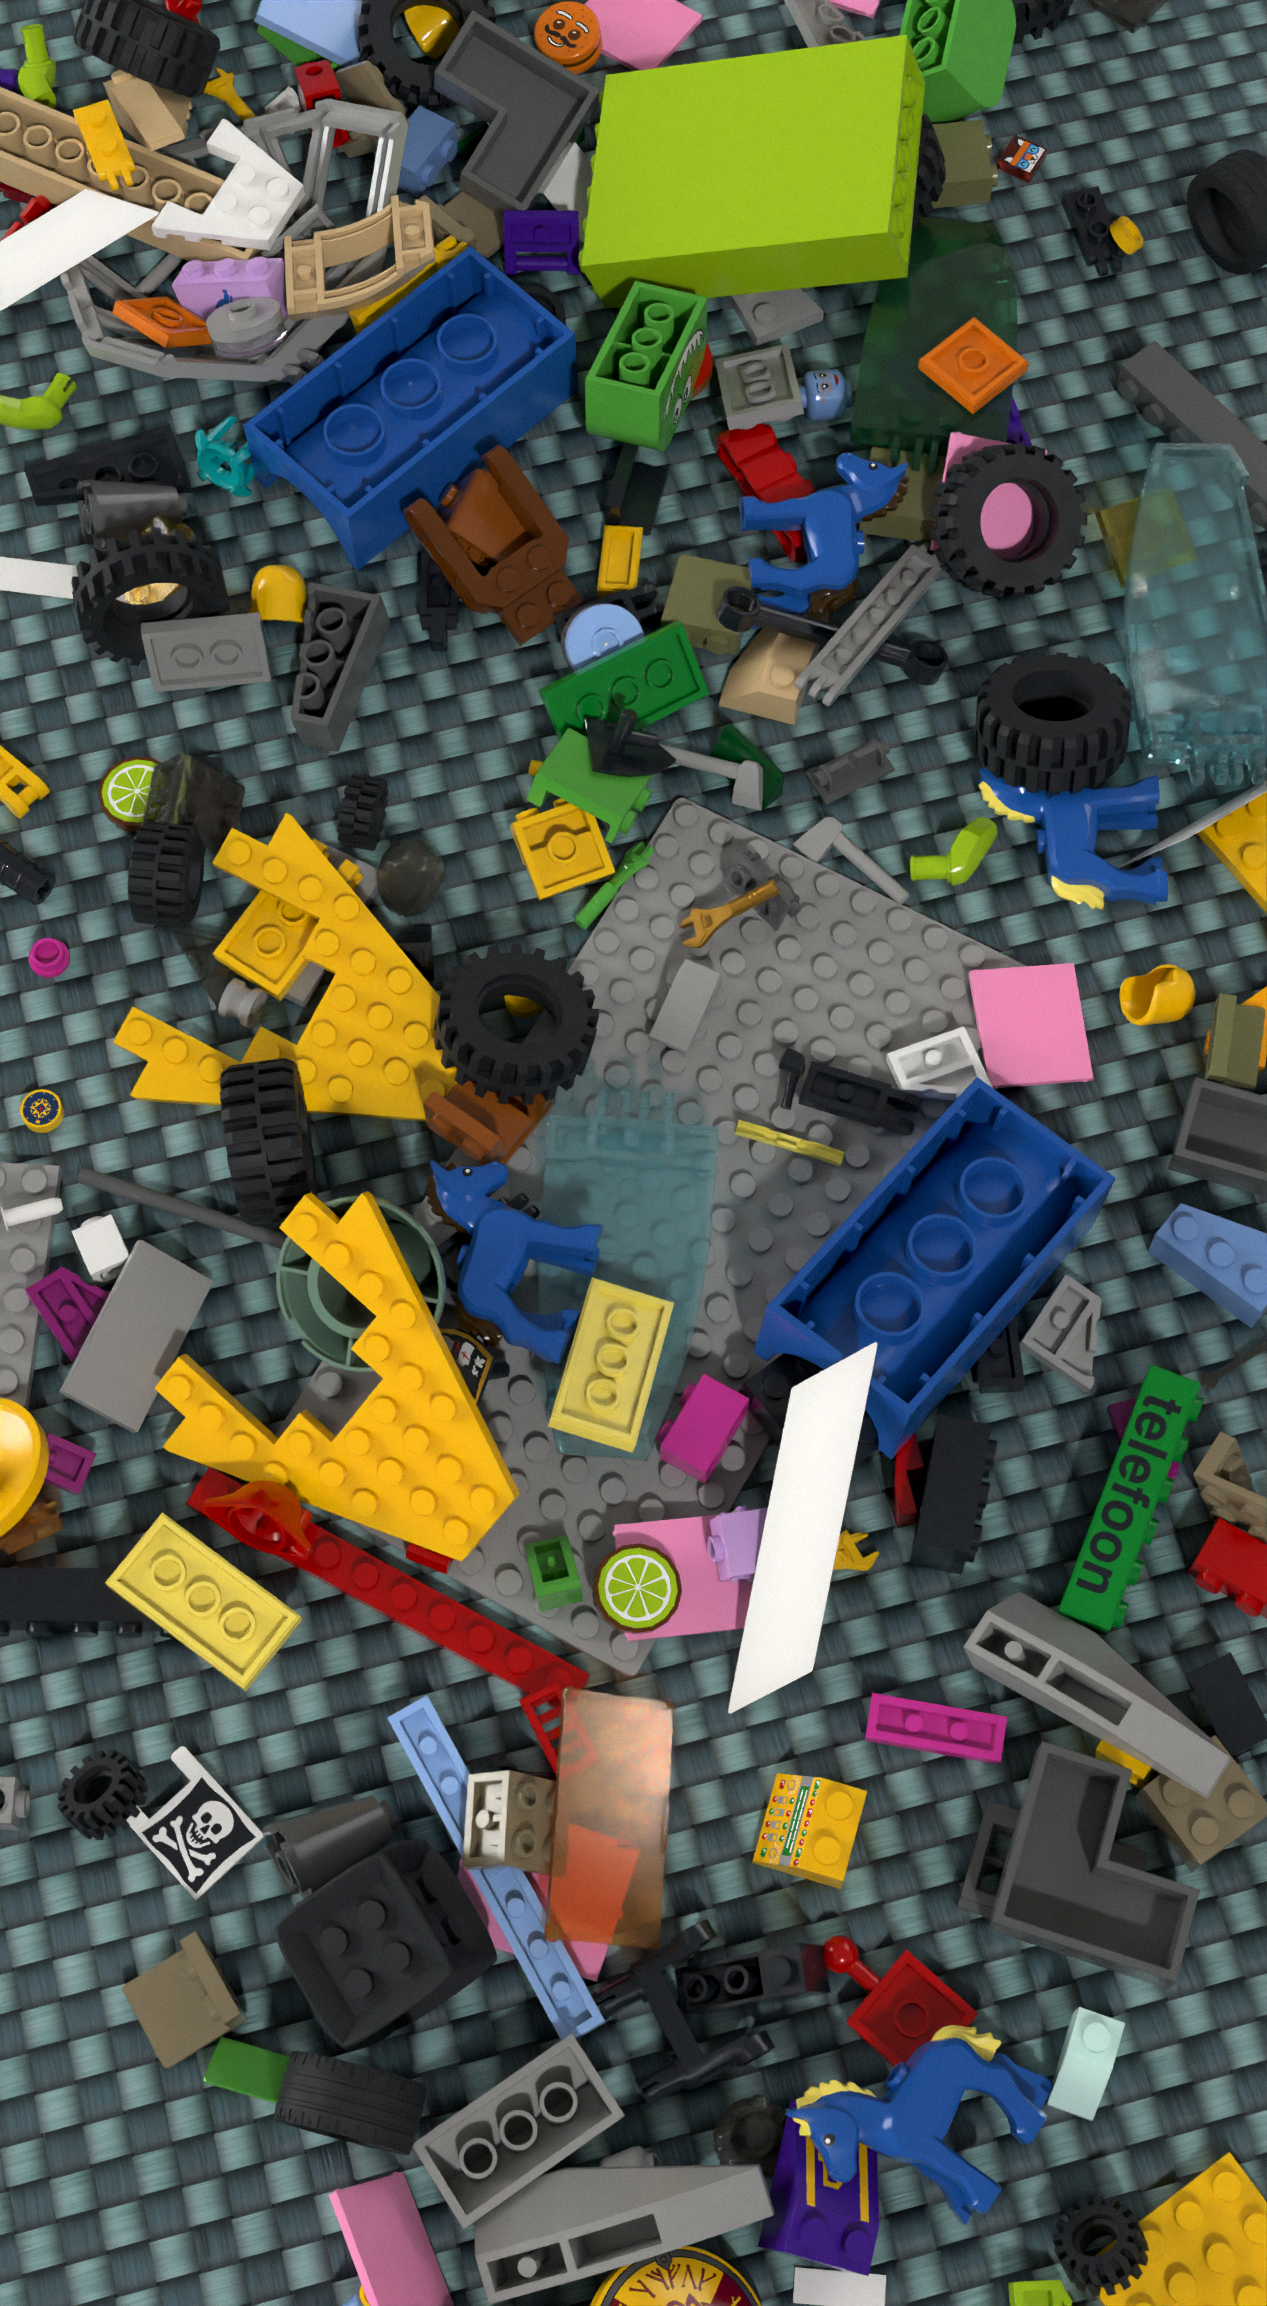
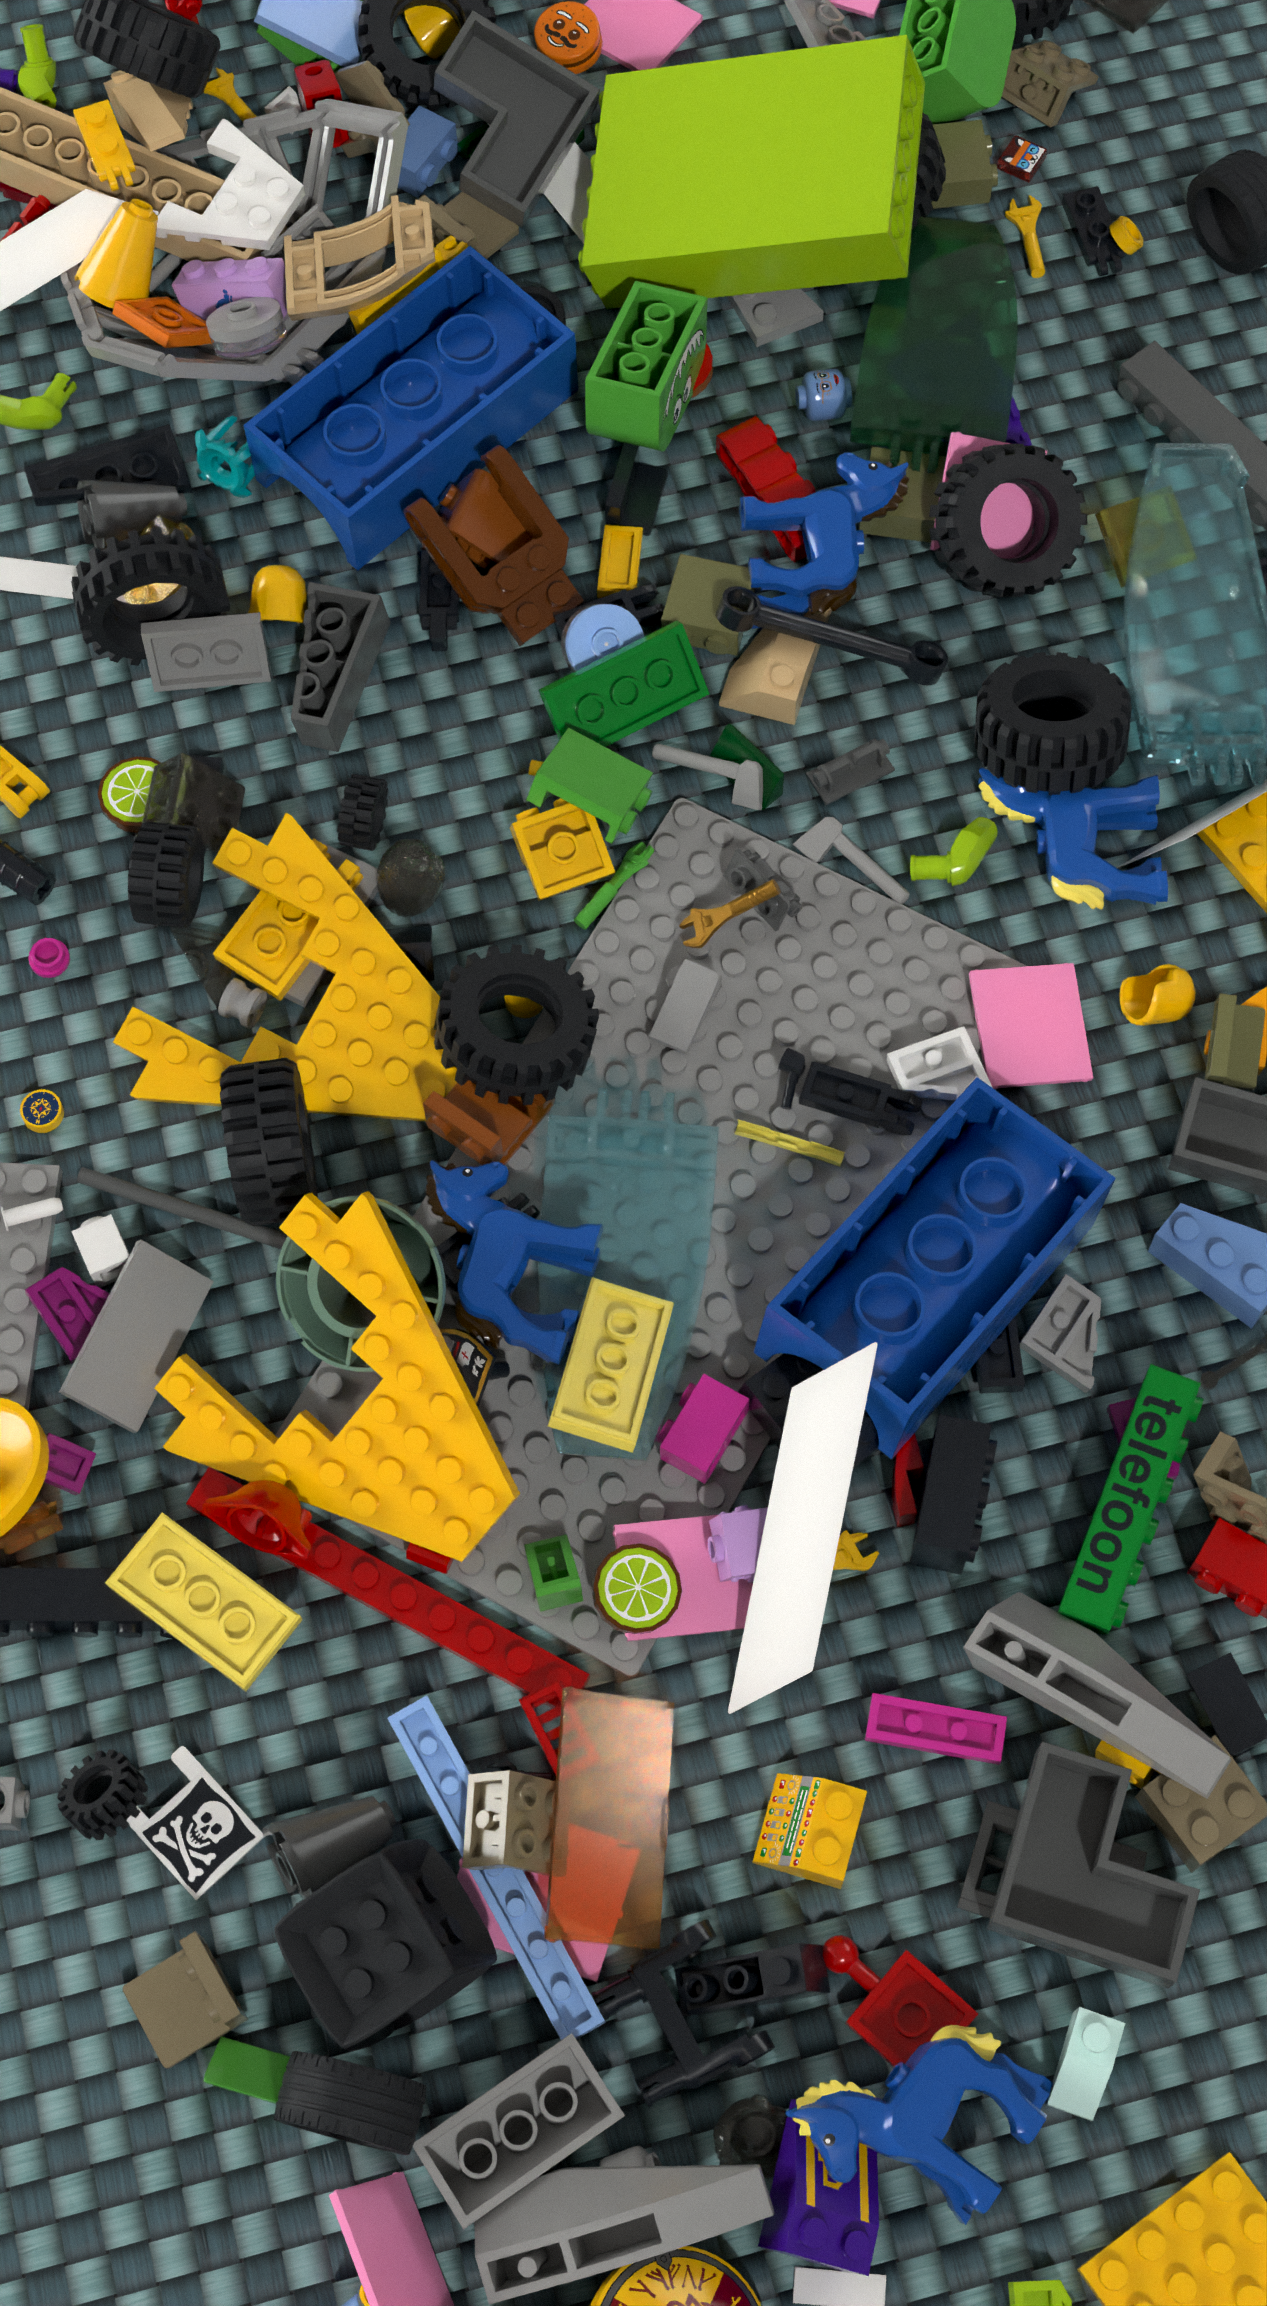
(121, 257): none -> yellow cone
(541, 233): dark purple plate -> none
(625, 751): black shield -> none
(759, 387): light grey plate -> none
(871, 624): light grey hinge -> none
(973, 365): orange tile -> none
(1025, 220): none -> yellow piece
(1043, 80): none -> dark tan bracket
(1107, 2268): black tyre -> none

